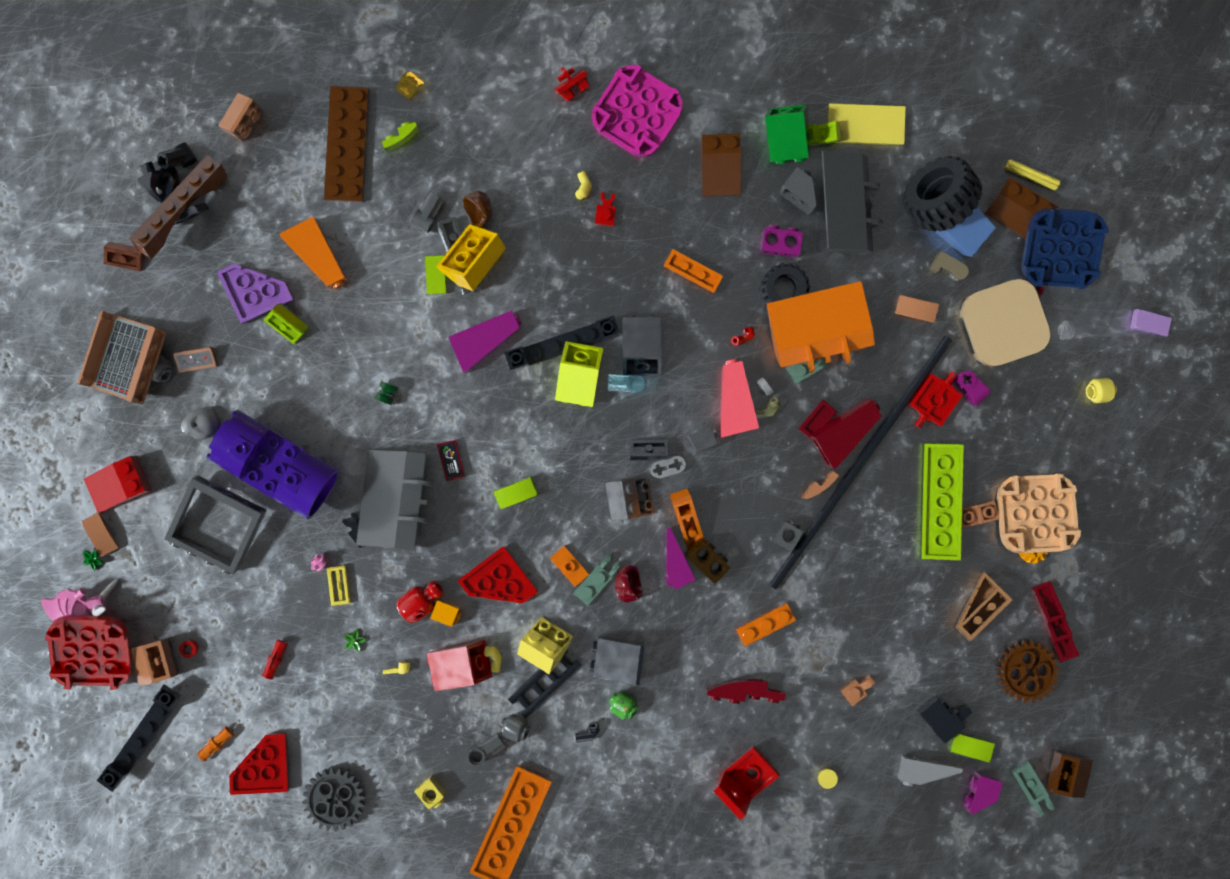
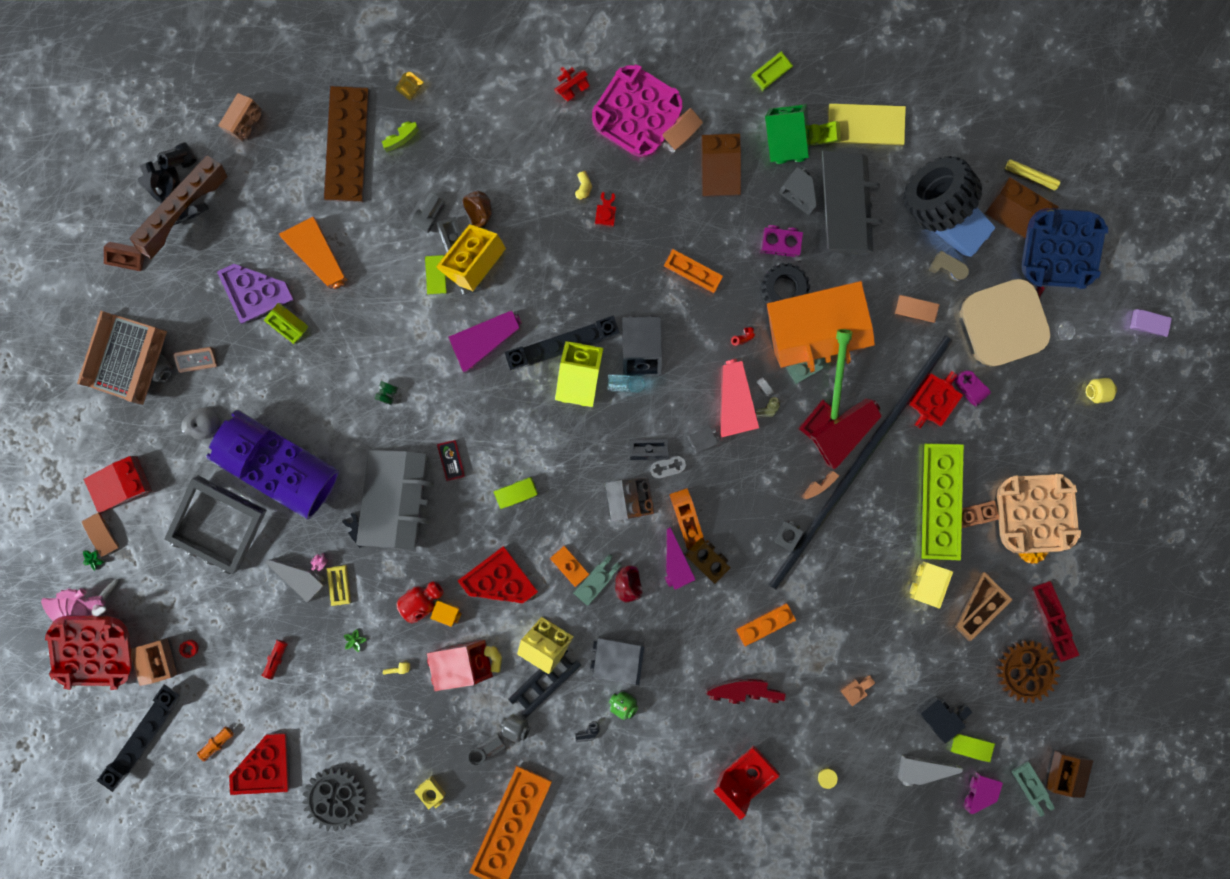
(301, 580): none -> light grey slope
(682, 129): none -> nougat slope
(772, 71): none -> lime tile
(843, 337): none -> bright green piece
(930, 584): none -> light yellow slope

